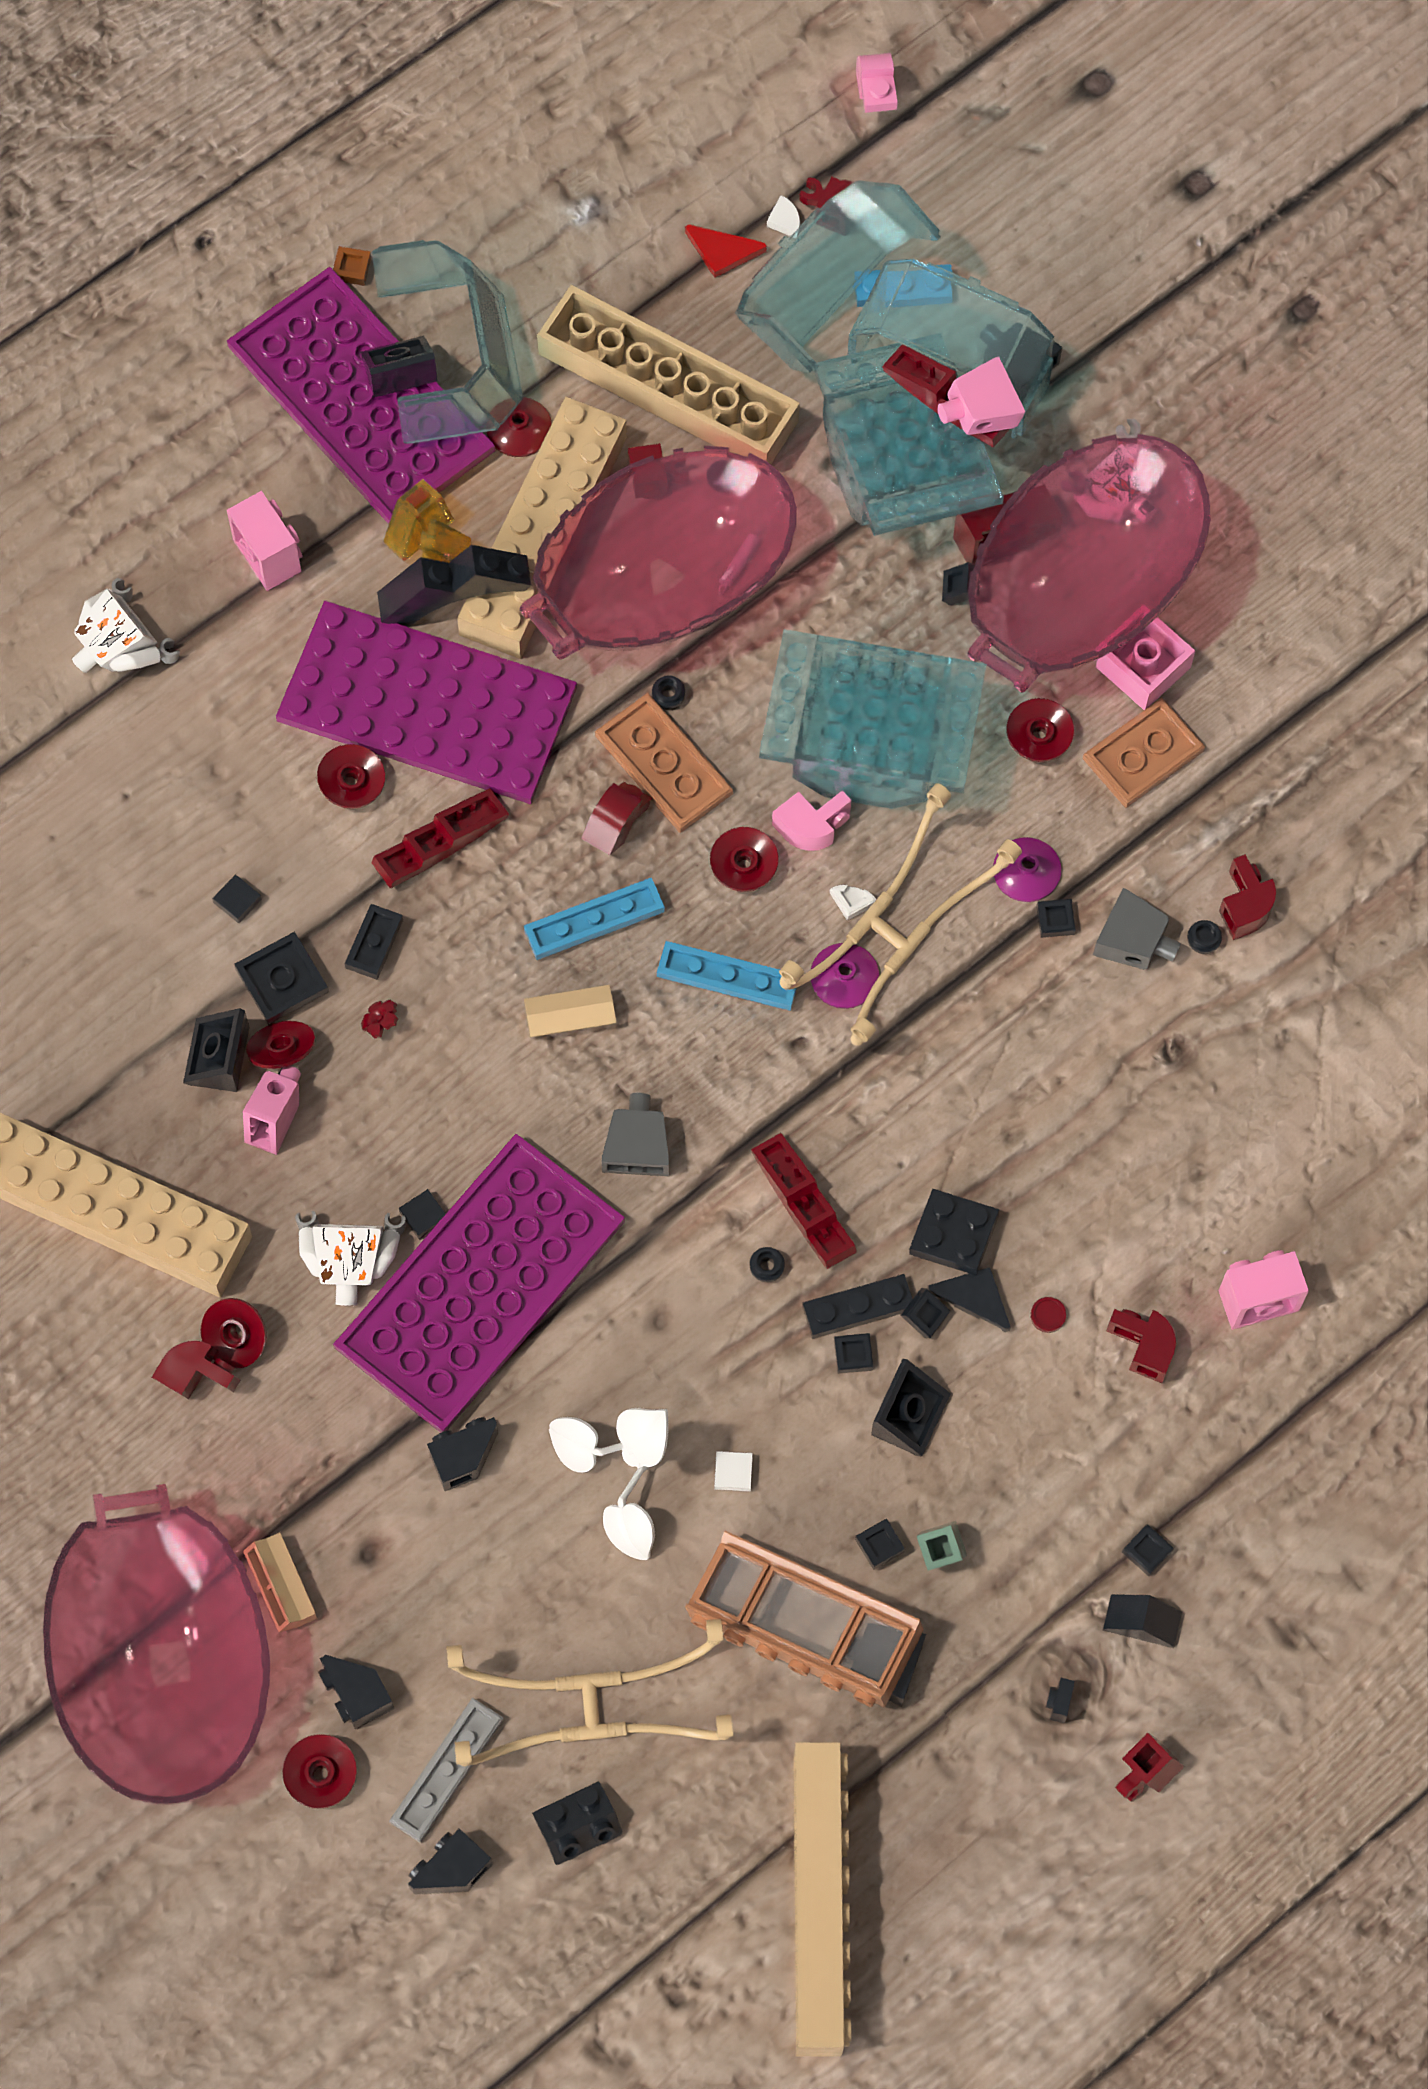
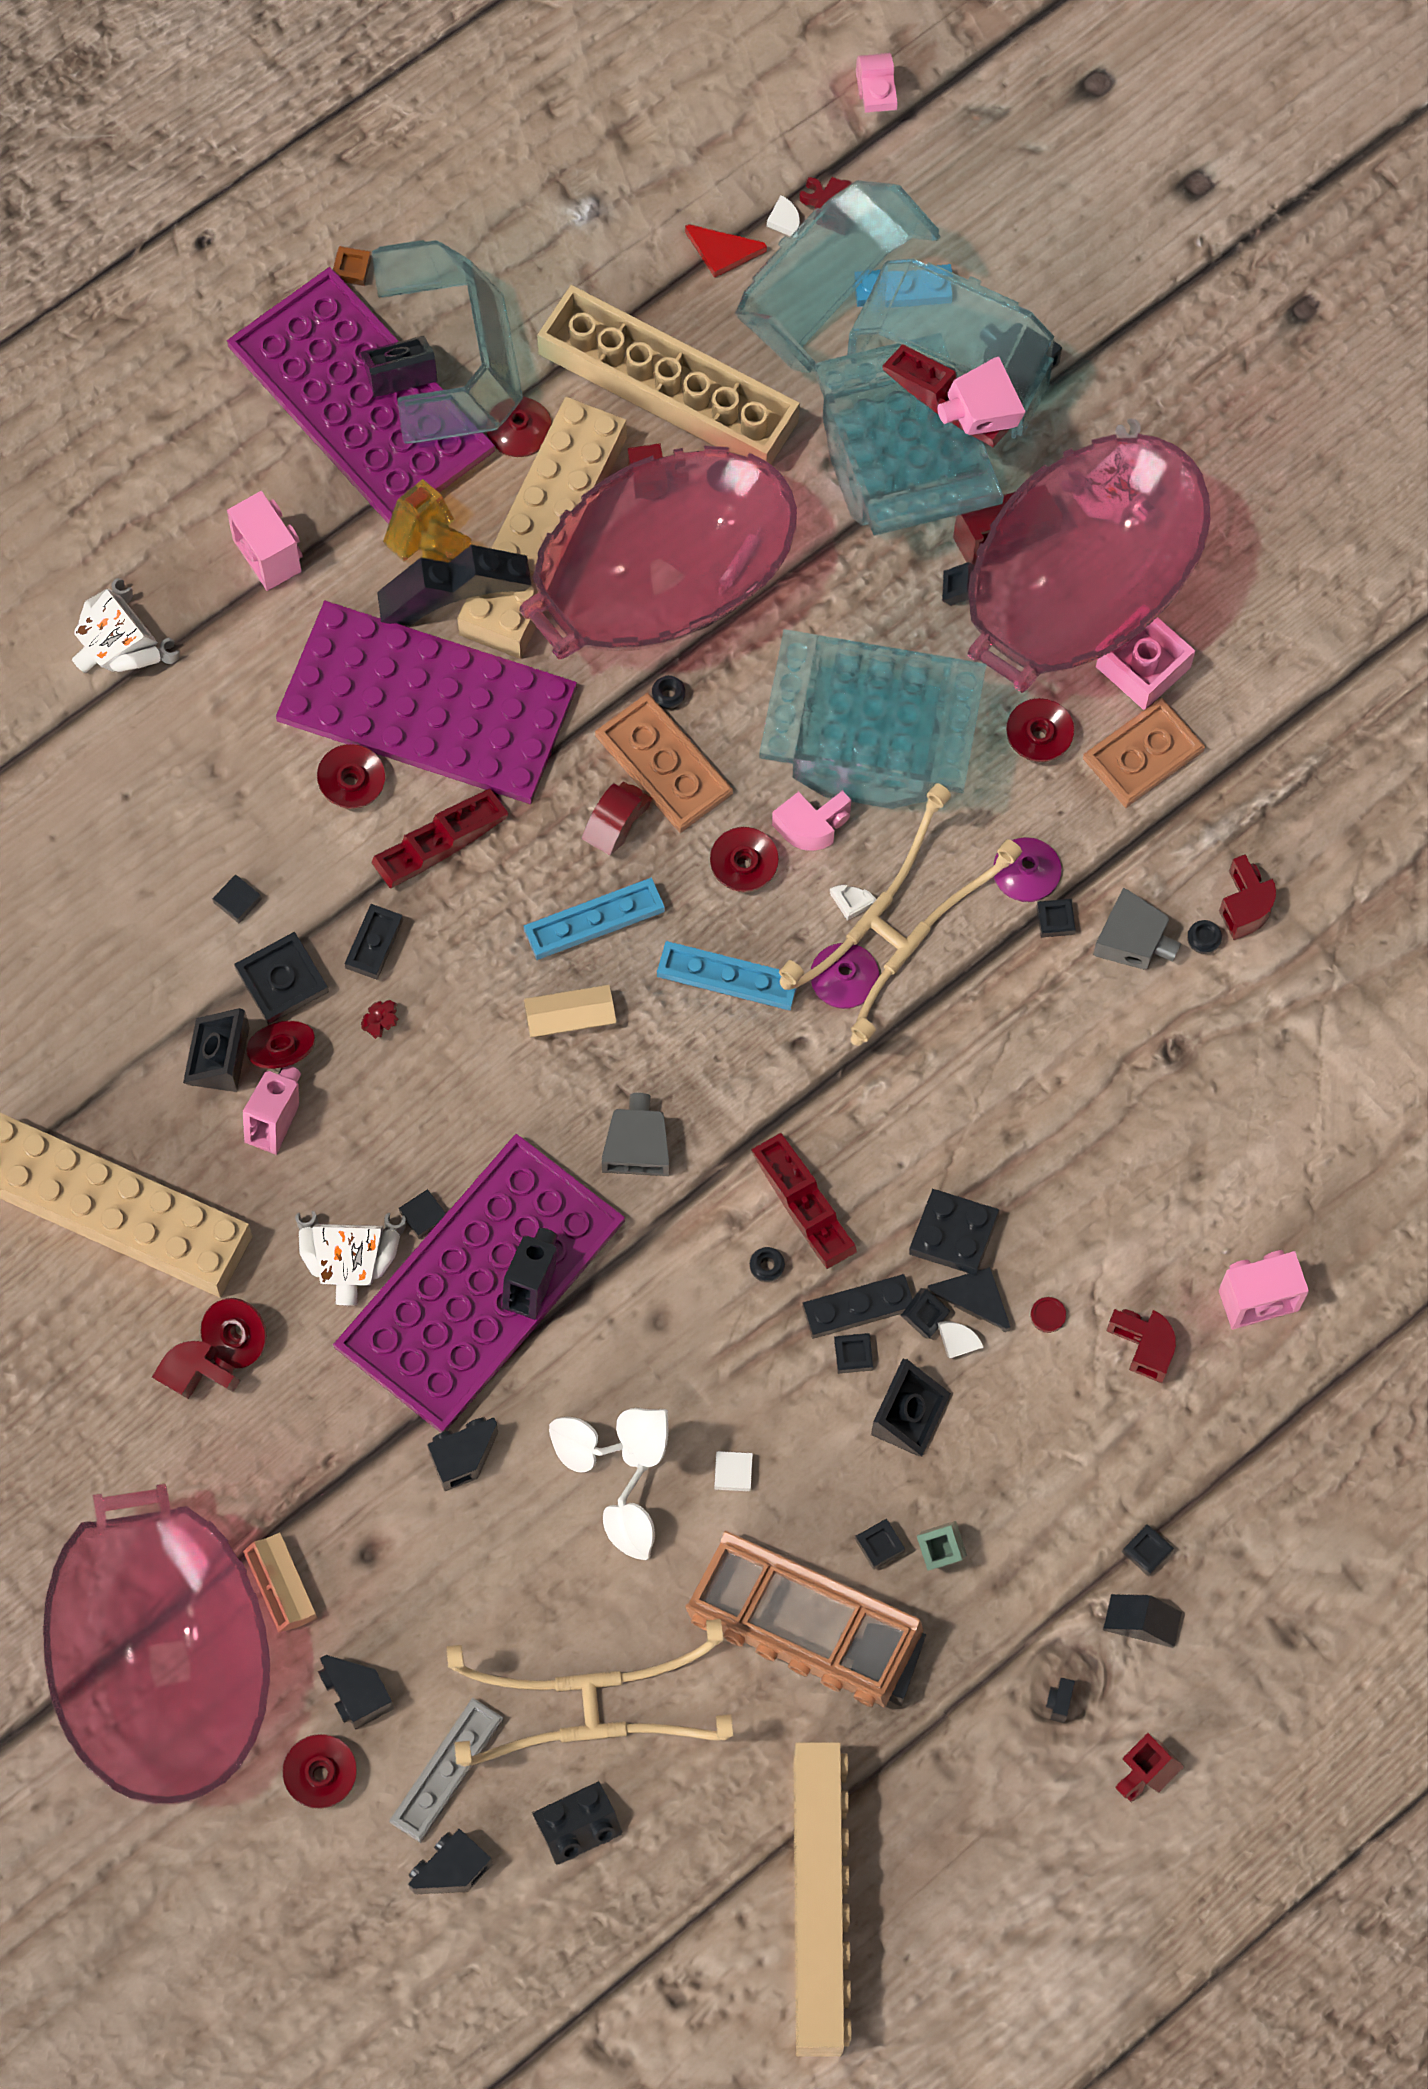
(530, 1273): none -> black torso
(958, 1338): none -> white tile

